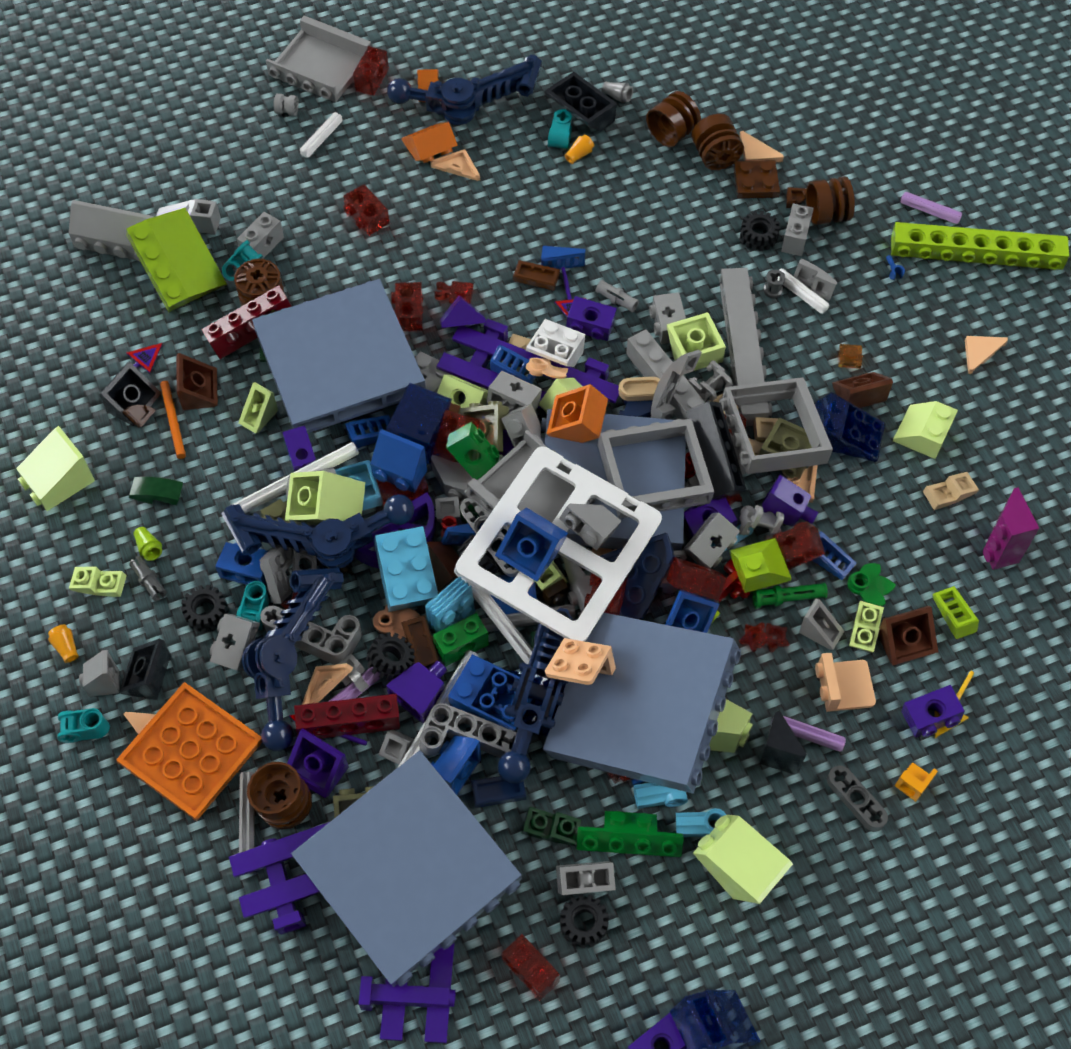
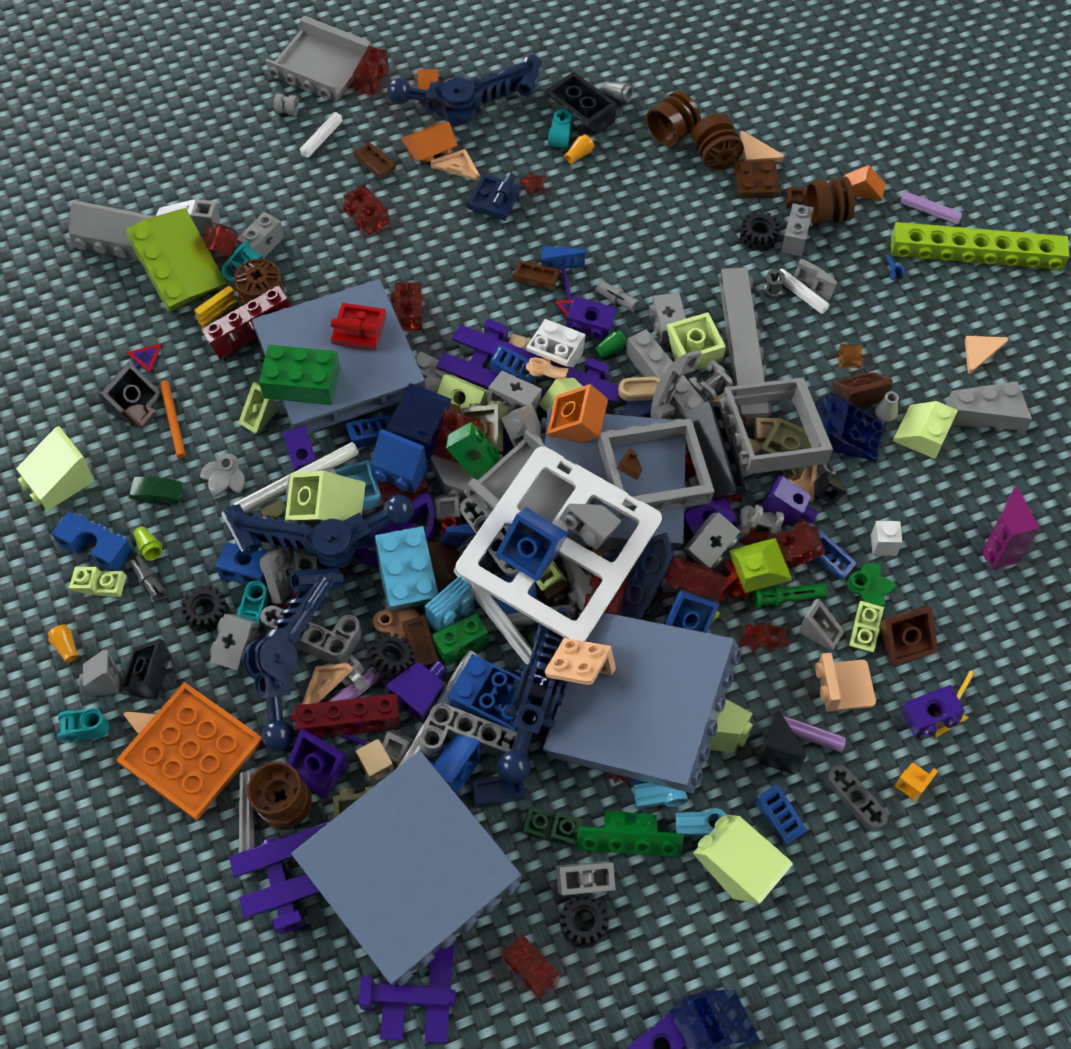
(77, 531): none -> blue arch
(196, 383): copper slope -> none
(216, 306): none -> yellow tile
(220, 238): none -> clear red brick
(221, 477): none -> light grey plate
(299, 374): none -> green brick
(358, 326): none -> red plate
(374, 160): none -> reddish brown plate
(375, 761): none -> tan panel
(457, 288): clear red plate -> none
(461, 314): dark purple slope -> none
(495, 196): none -> dark blue plate
(537, 186): none -> clear red plate
(611, 344): none -> green cone
(630, 464): none -> reddish brown tile
(754, 535): none -> clear red plate
(777, 793): none -> blue slope
(829, 485): none -> black piece
(867, 183): none -> orange slope
(886, 538): none -> white brick
(888, 408): none -> light grey cone
(951, 491): tan slope -> none
(959, 626): lime slope -> none
(991, 406): none -> light grey wedge

